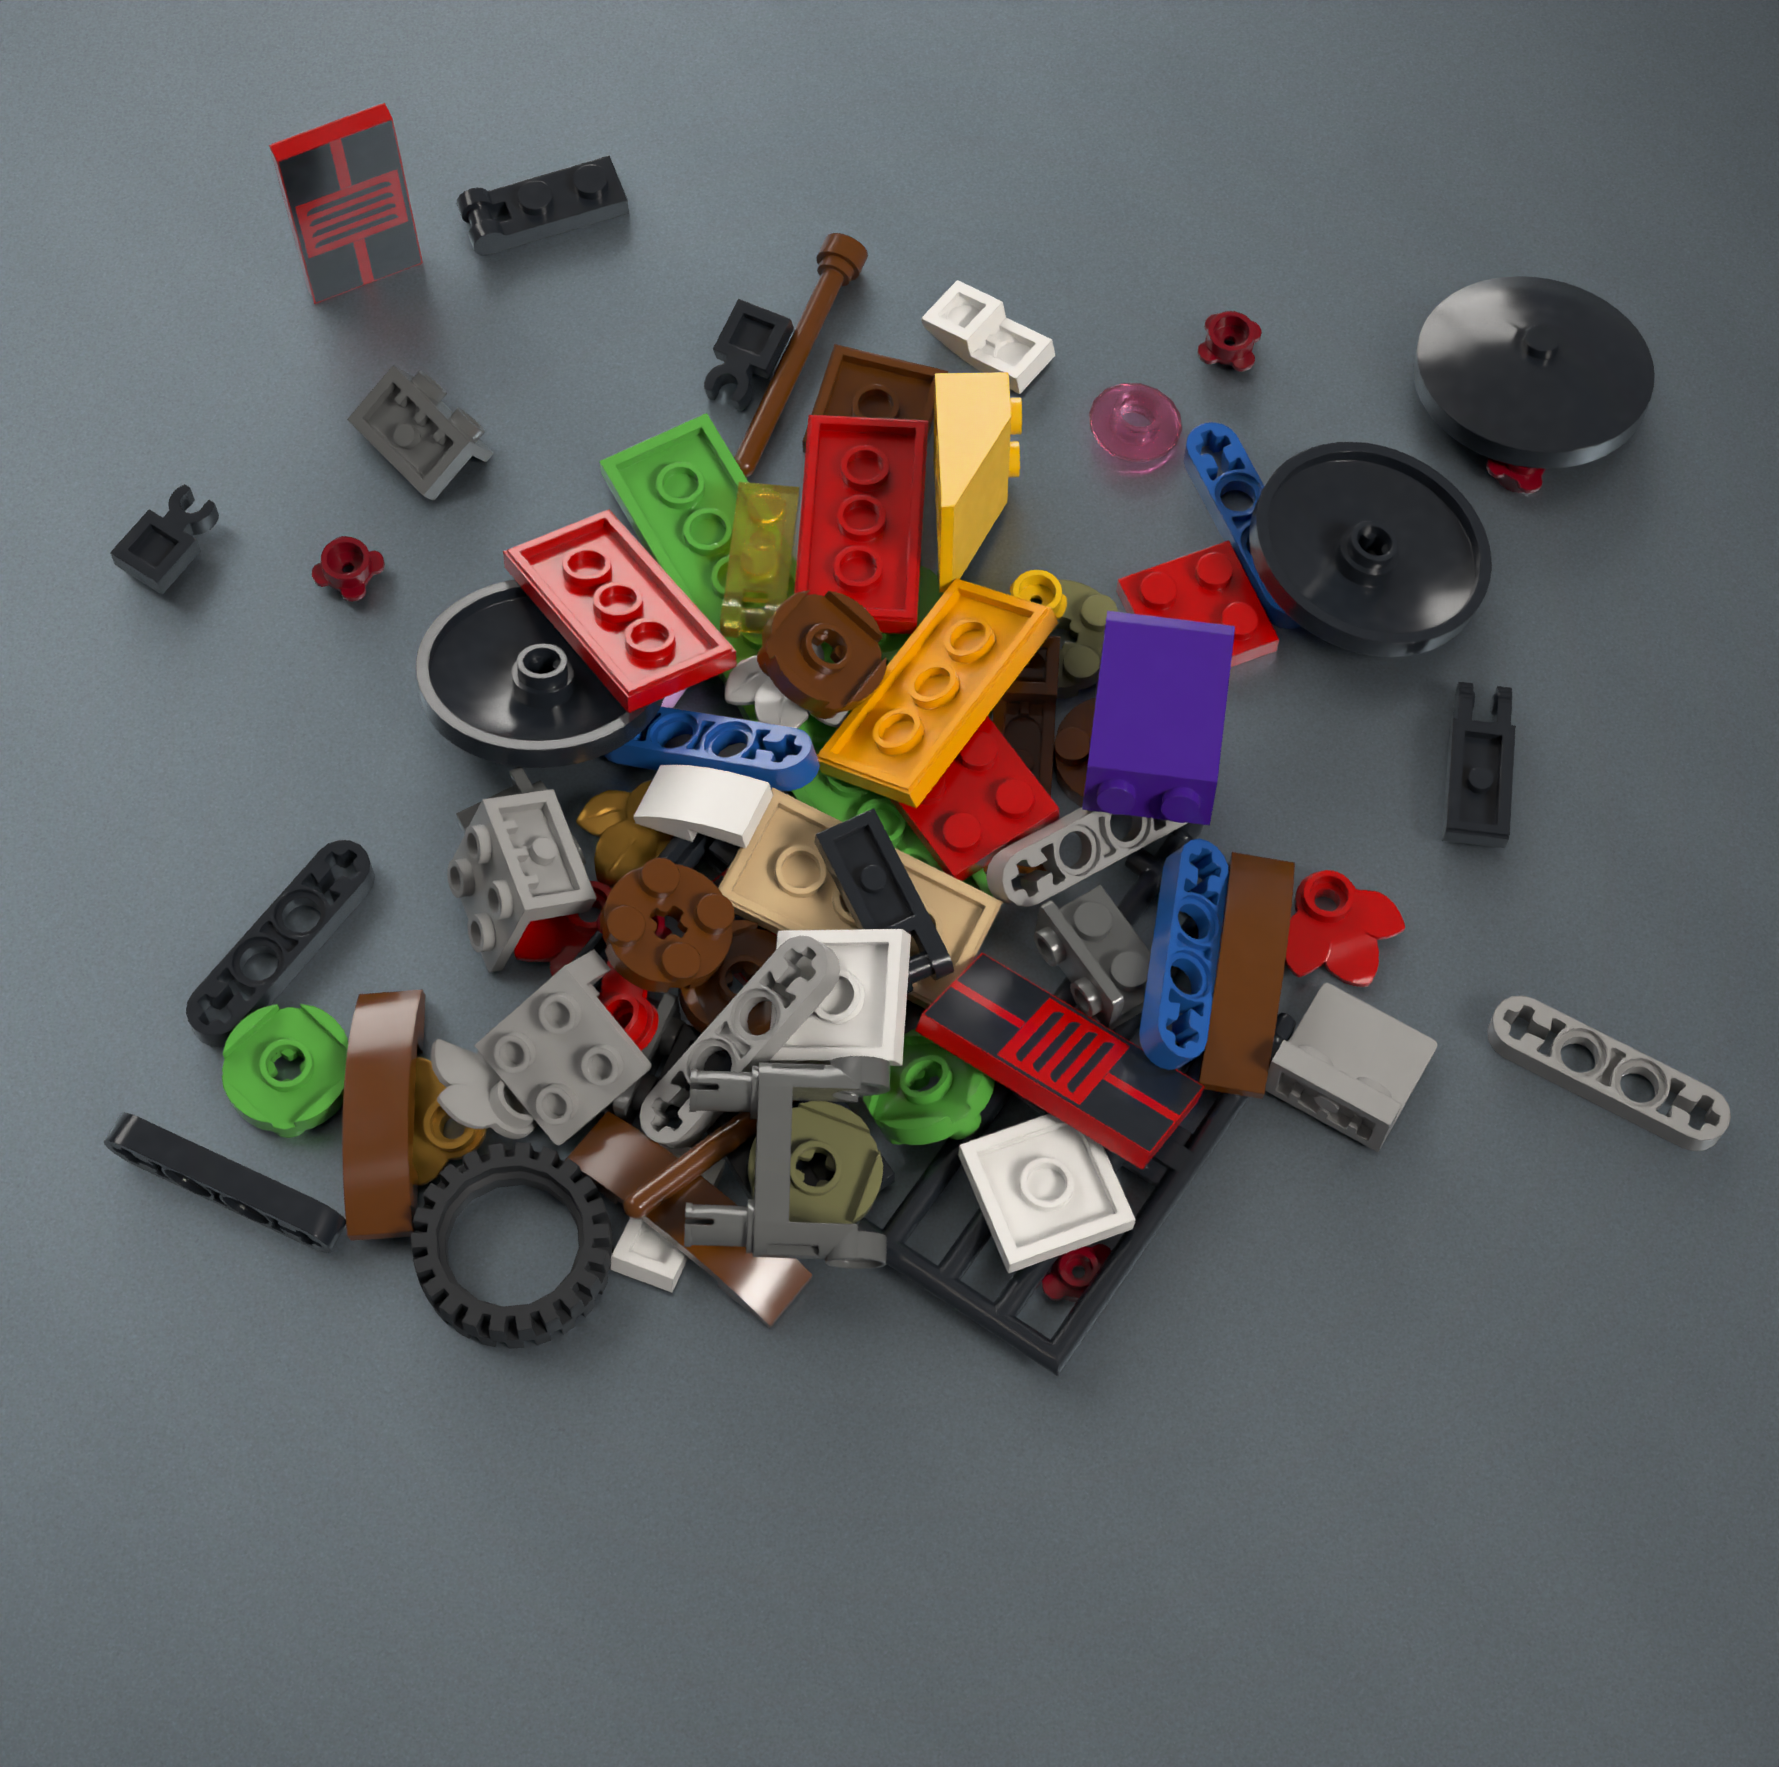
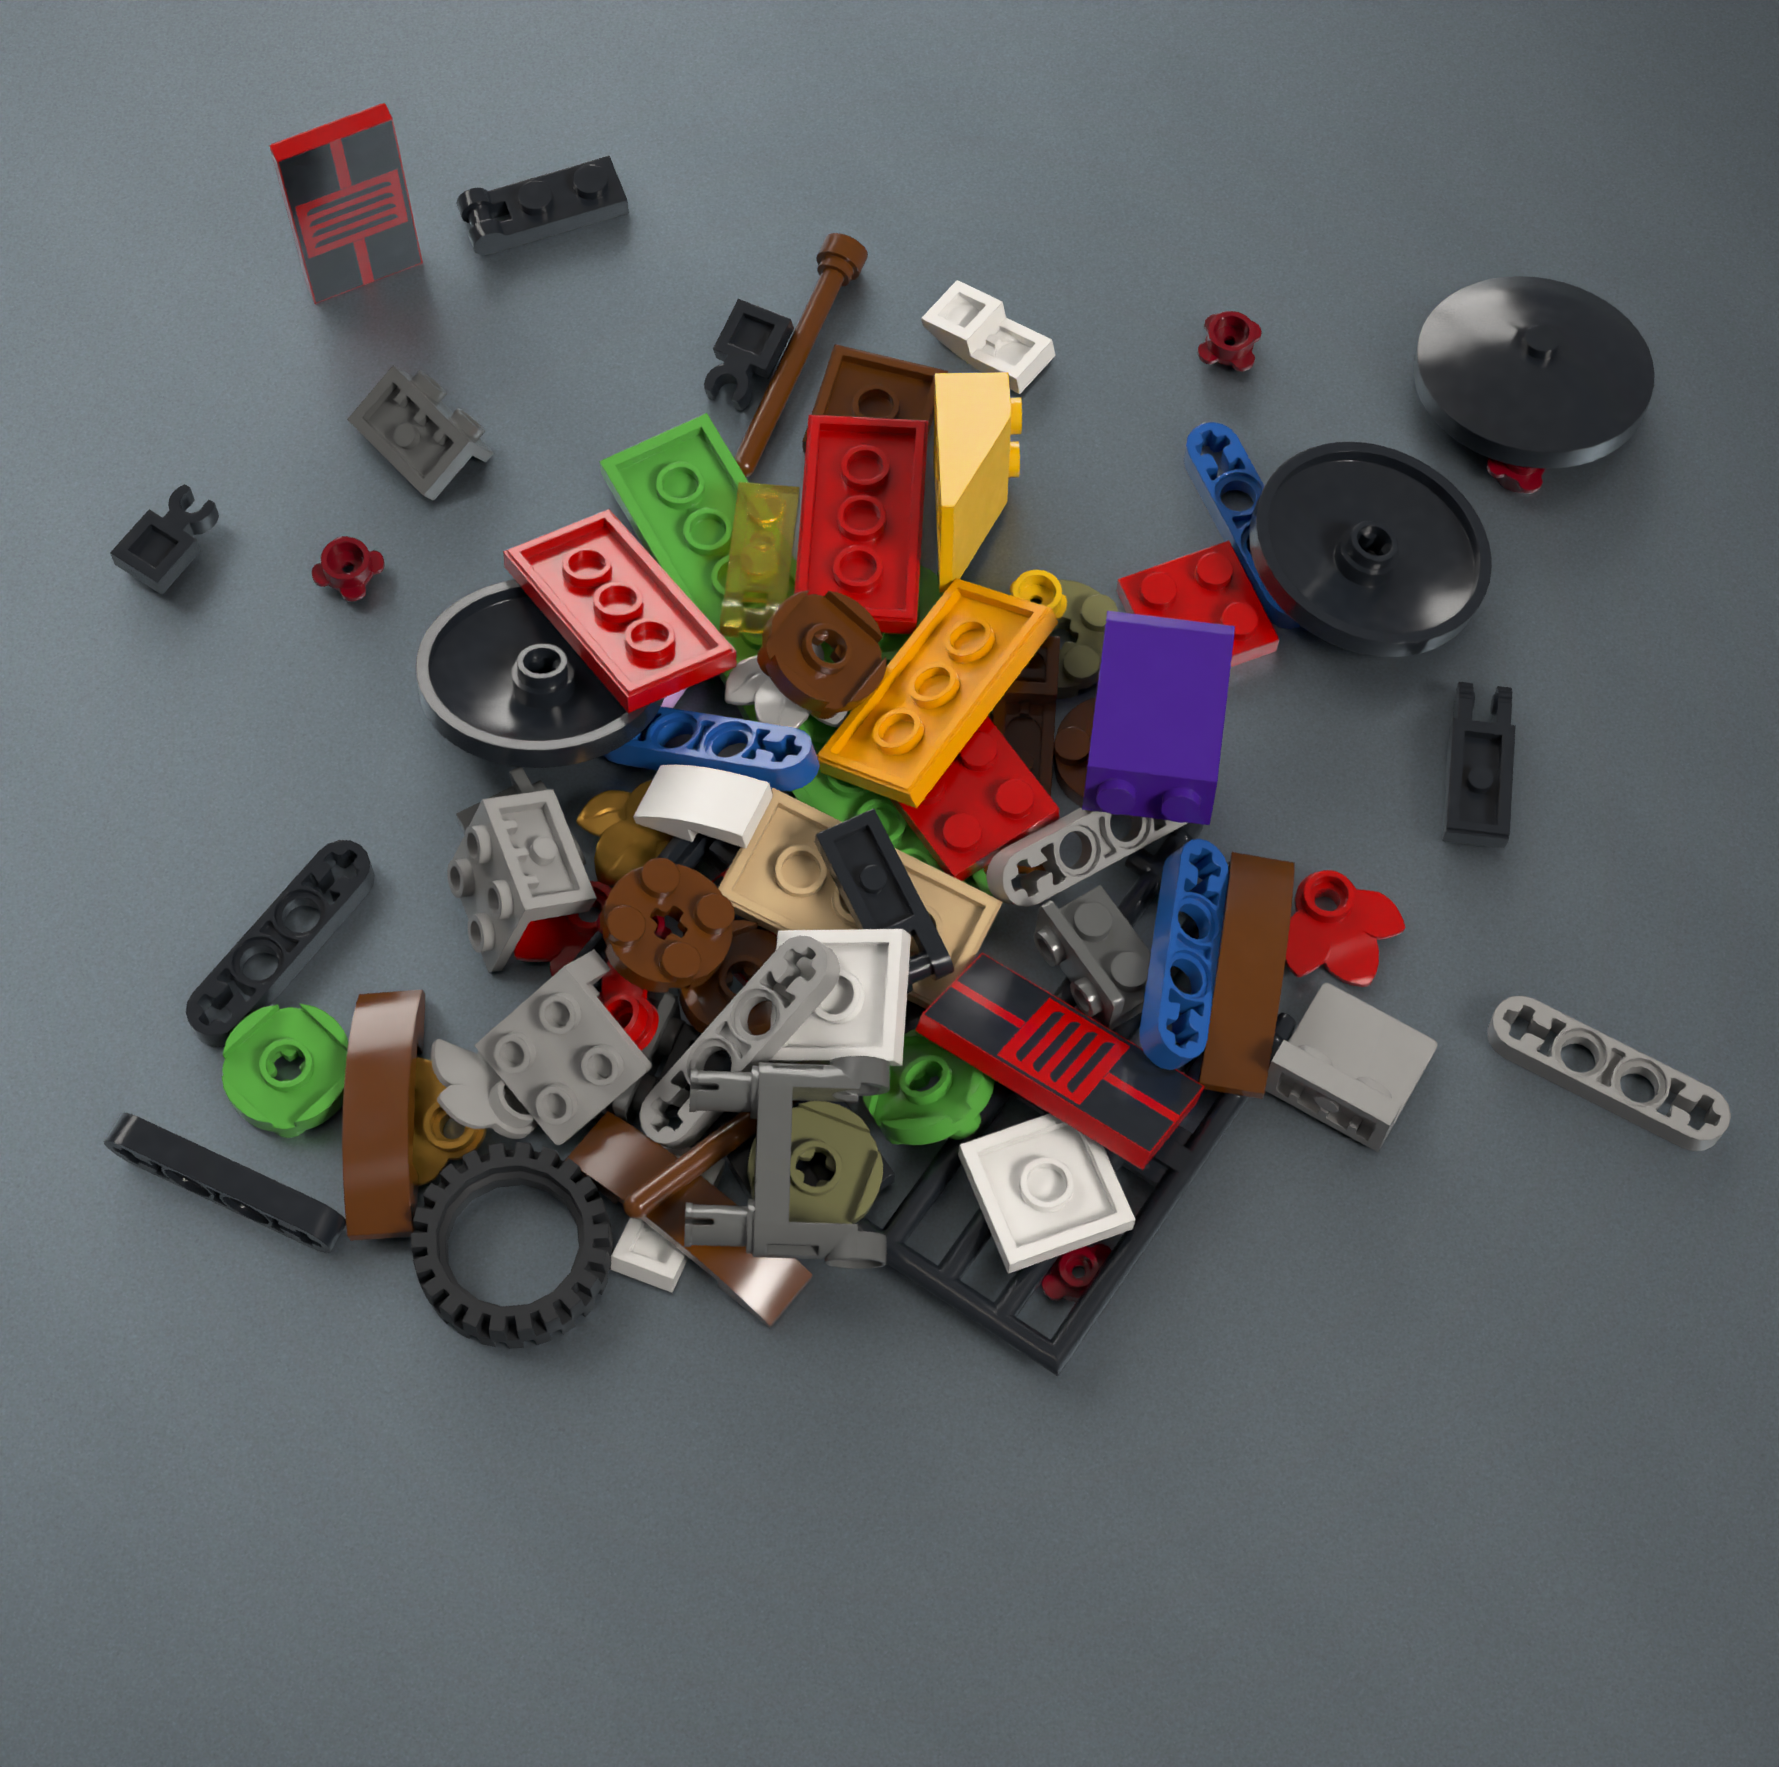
(1131, 441): clear pink piece -> none

